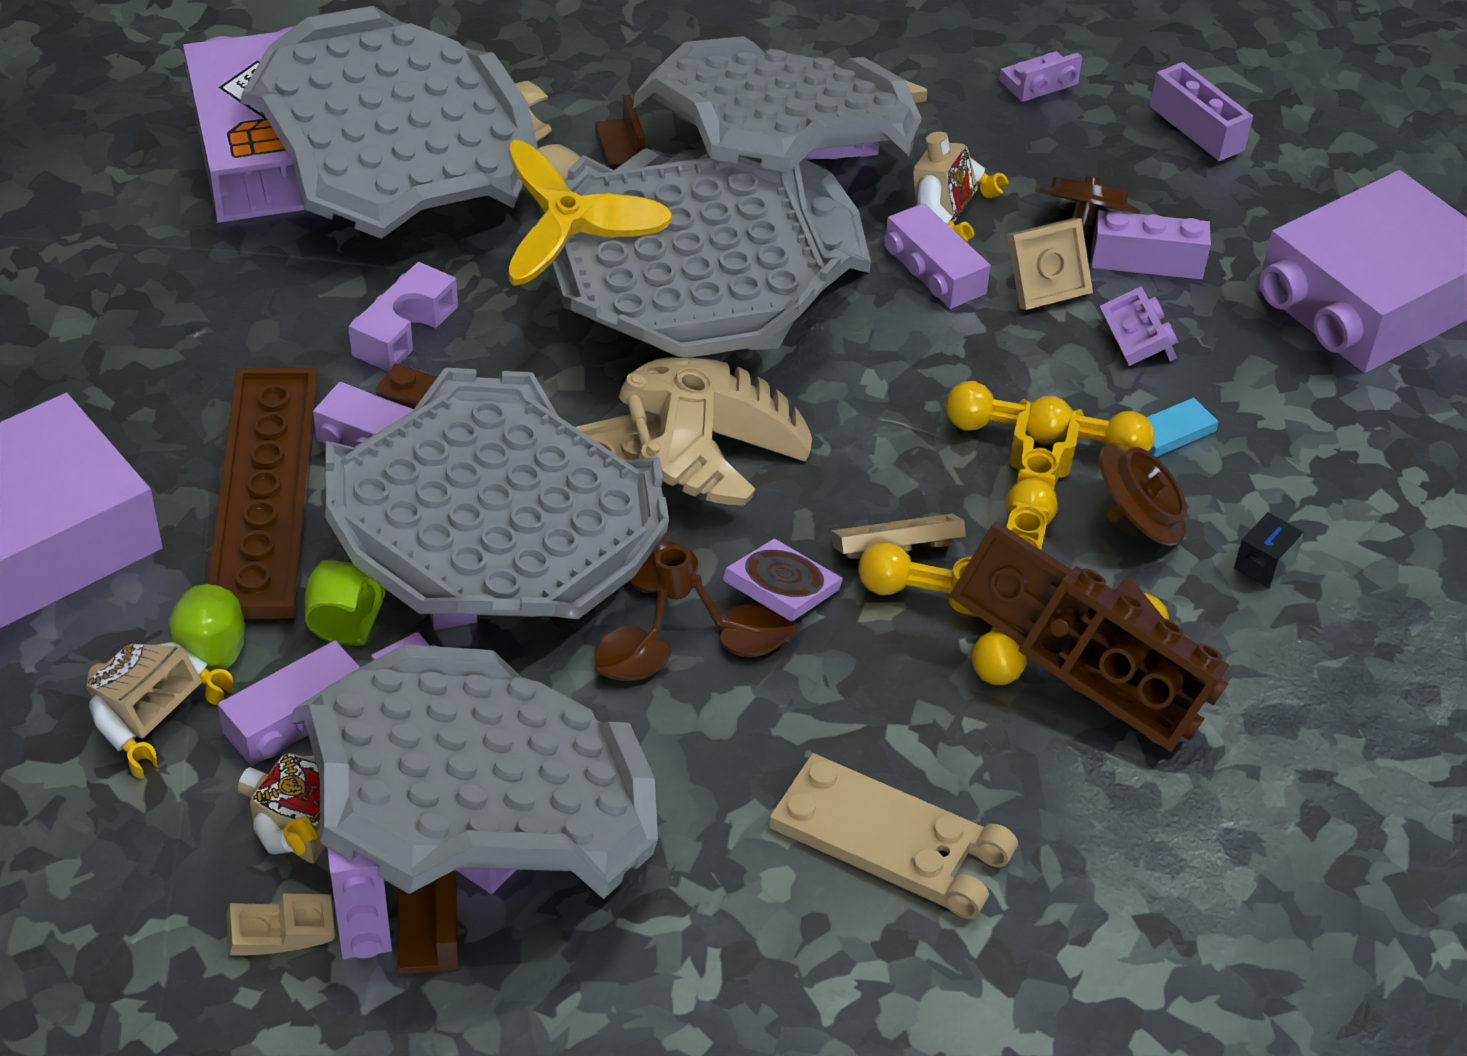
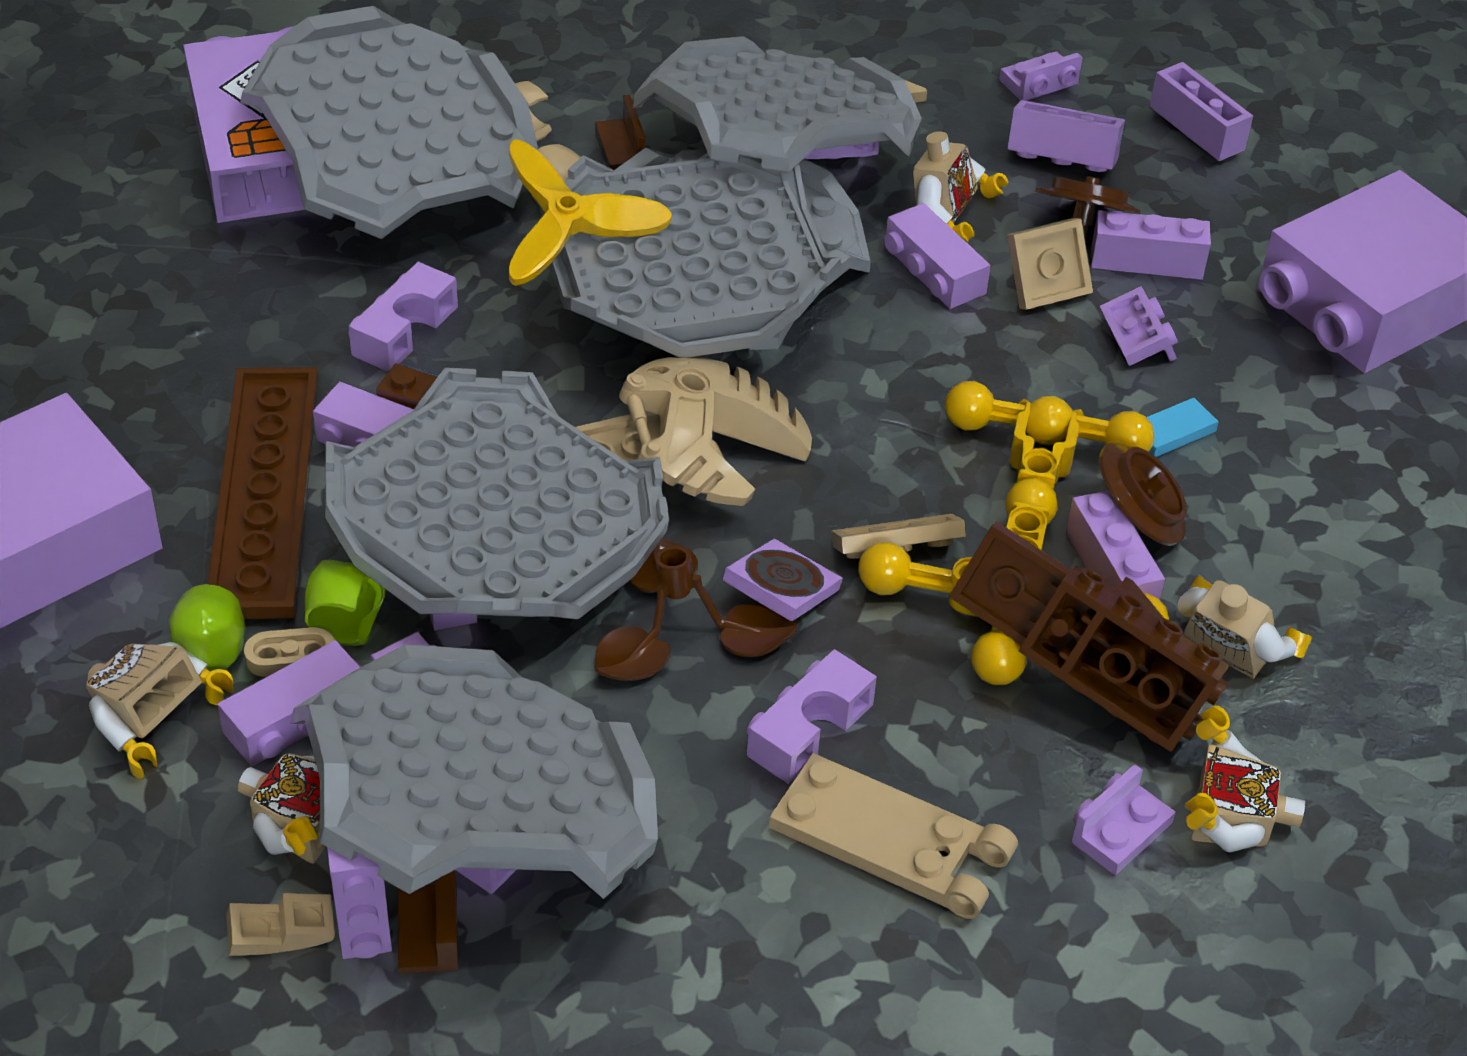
(276, 649): none -> tan plate
(829, 691): none -> lavender arch
(1065, 135): none -> lavender brick
(1111, 543): none -> lavender brick
(1120, 821): none -> lavender bracket
(1236, 792): none -> torso
(1237, 626): none -> torso
(1268, 550): black brick -> none

